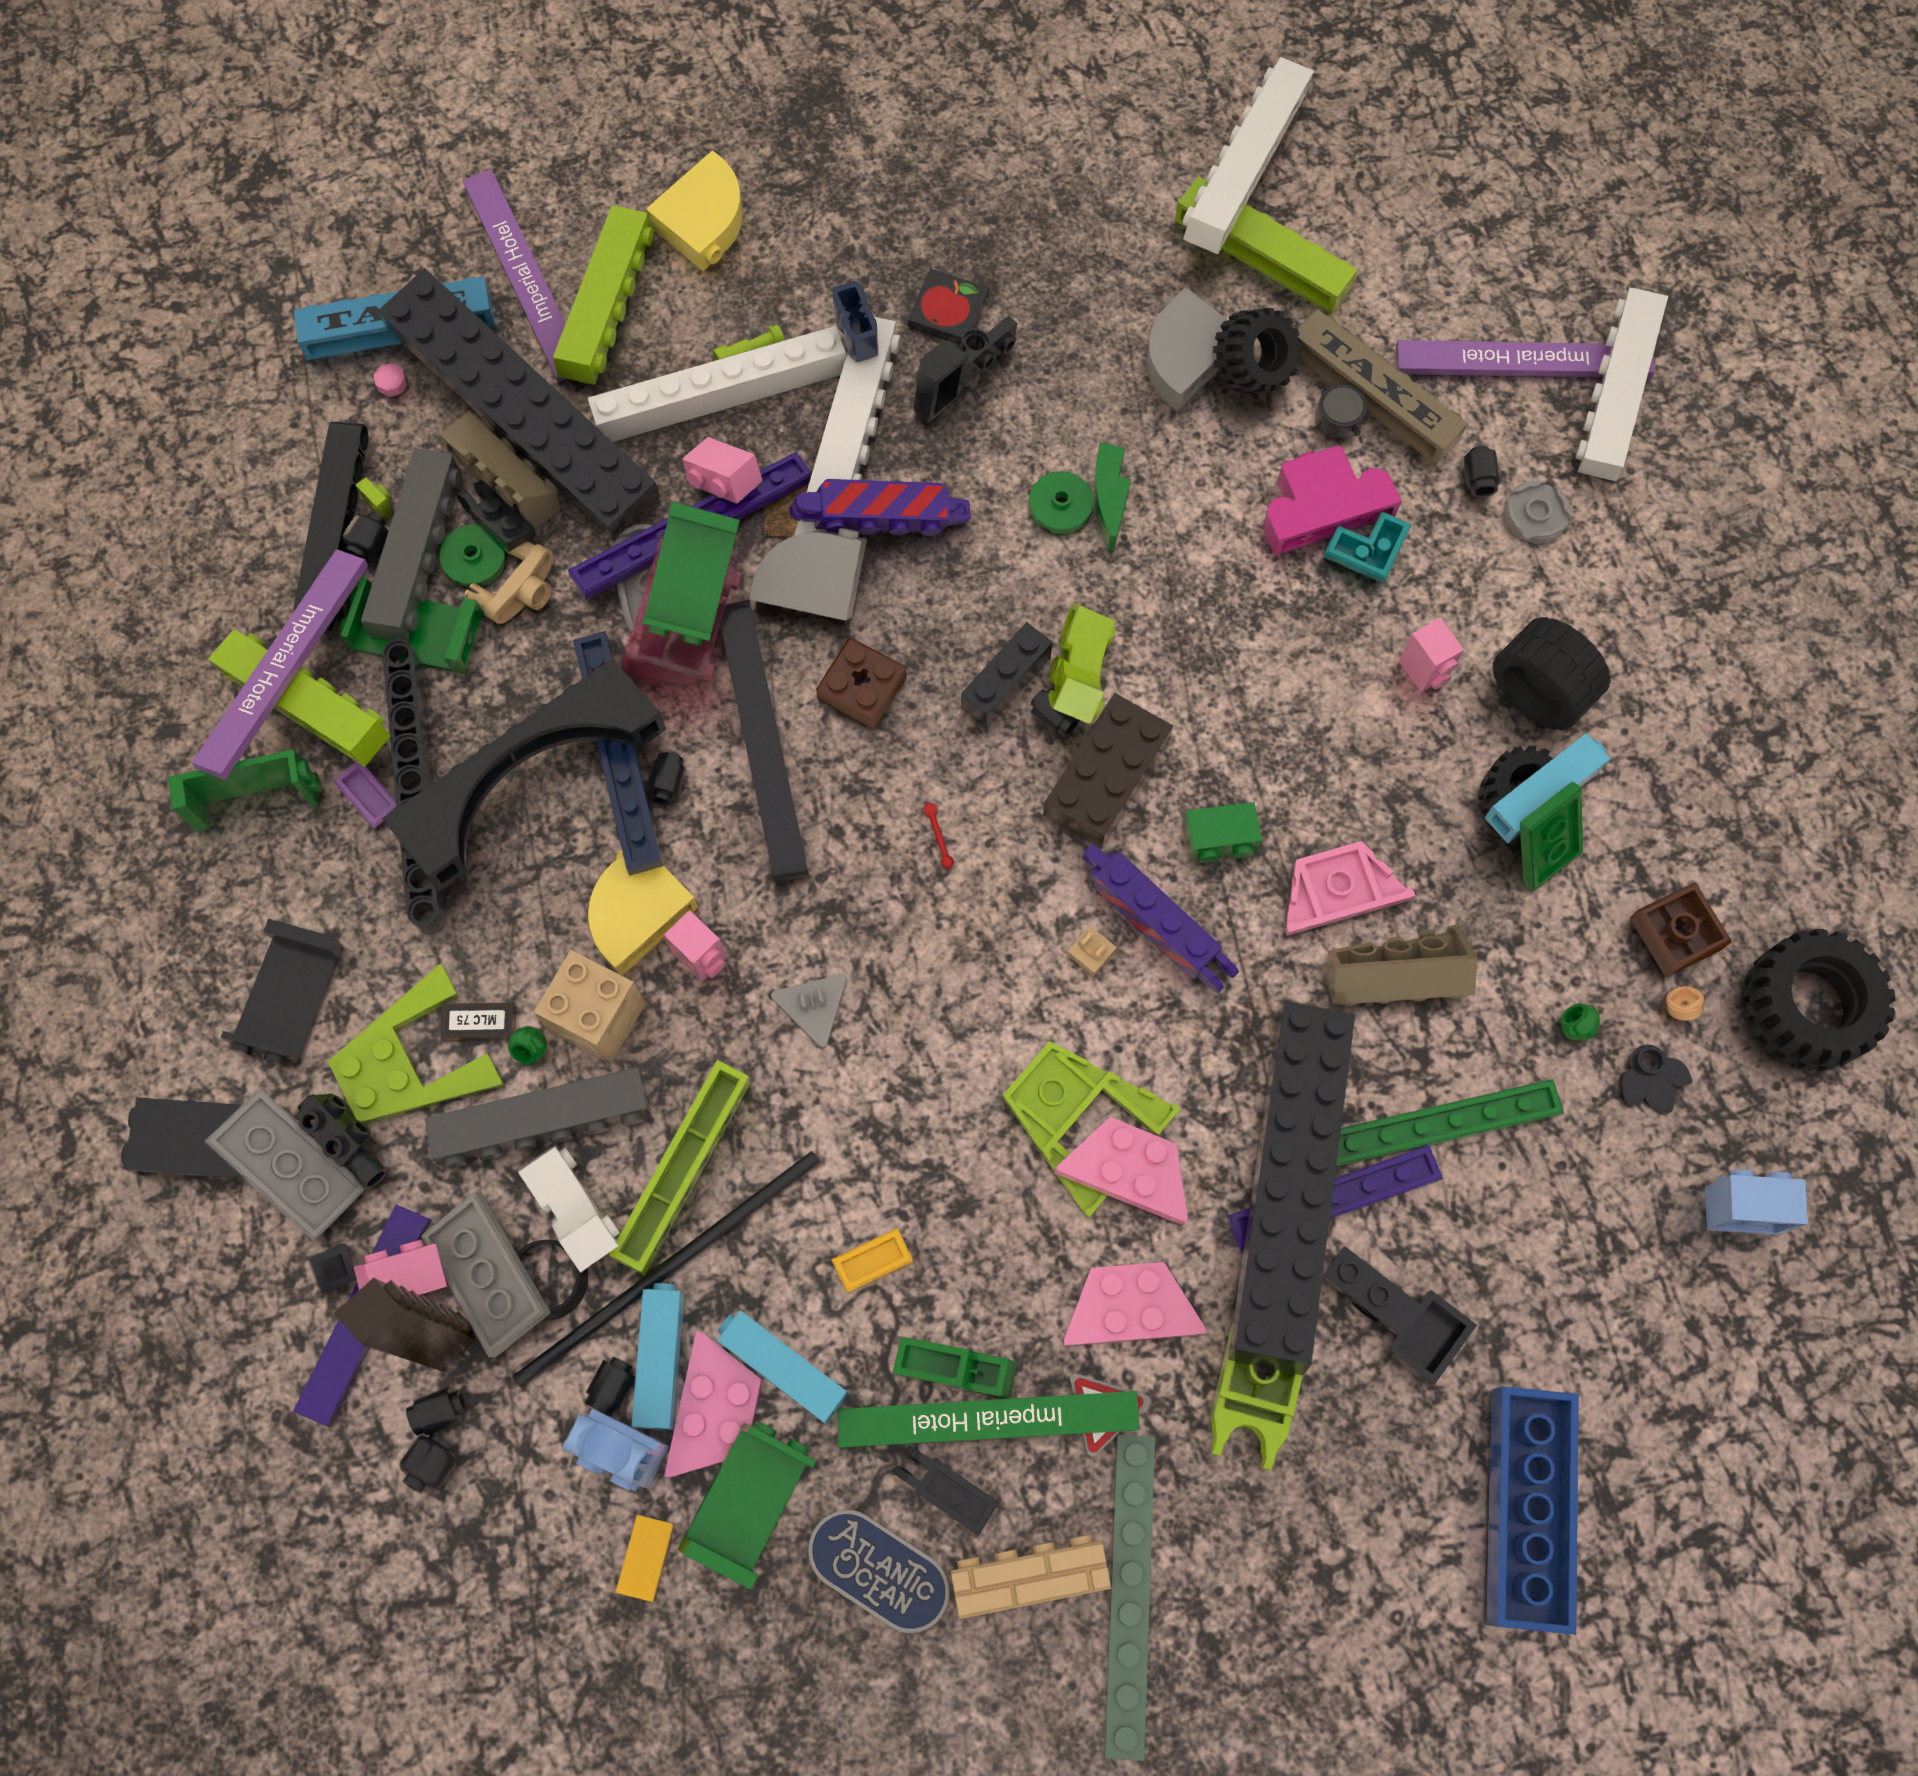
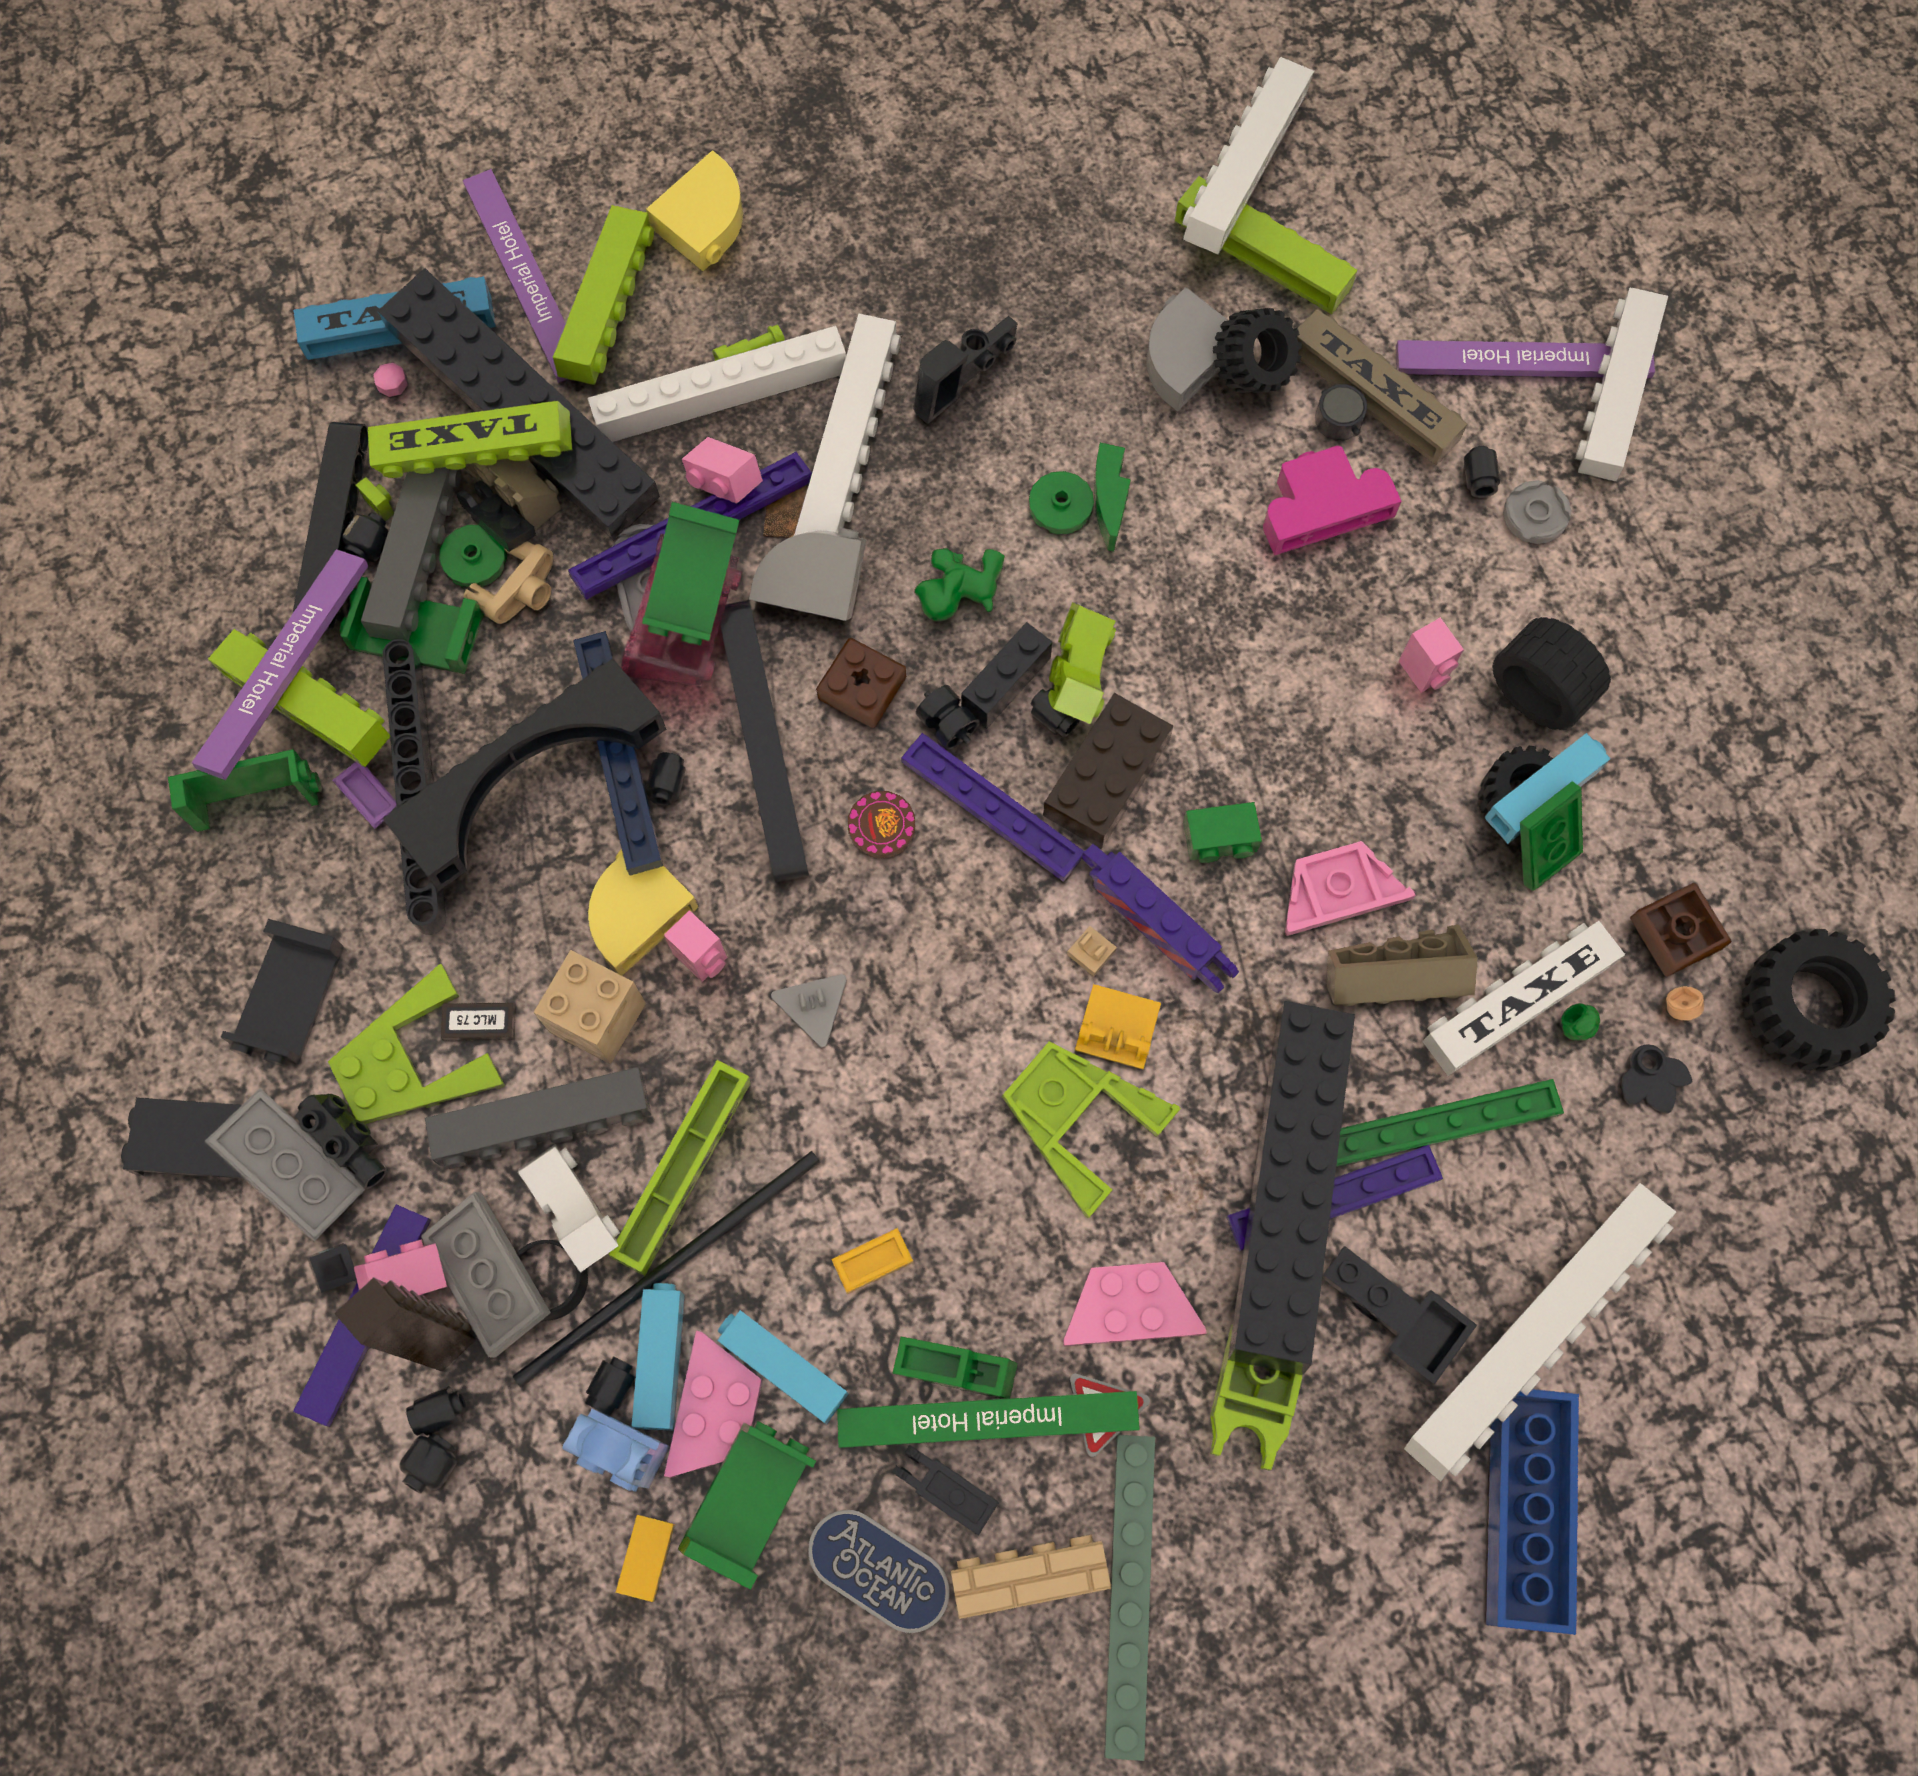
(470, 439): none -> lime brick
(527, 1045): green piece -> none
(855, 321): dark blue brick -> none
(880, 507): dark purple hinge -> none
(881, 824): none -> reddish brown tile
(930, 811): red hinge -> none
(942, 596): none -> green animal
(943, 713): none -> black wheel
(947, 305): tile -> none
(993, 807): none -> dark purple plate
(1118, 1026): none -> yellow hinge
(1130, 1168): bright pink wing -> none
(1370, 555): teal brick -> none
(1523, 997): none -> white brick
(1538, 1334): none -> white brick
(1756, 1203): light blue brick -> none

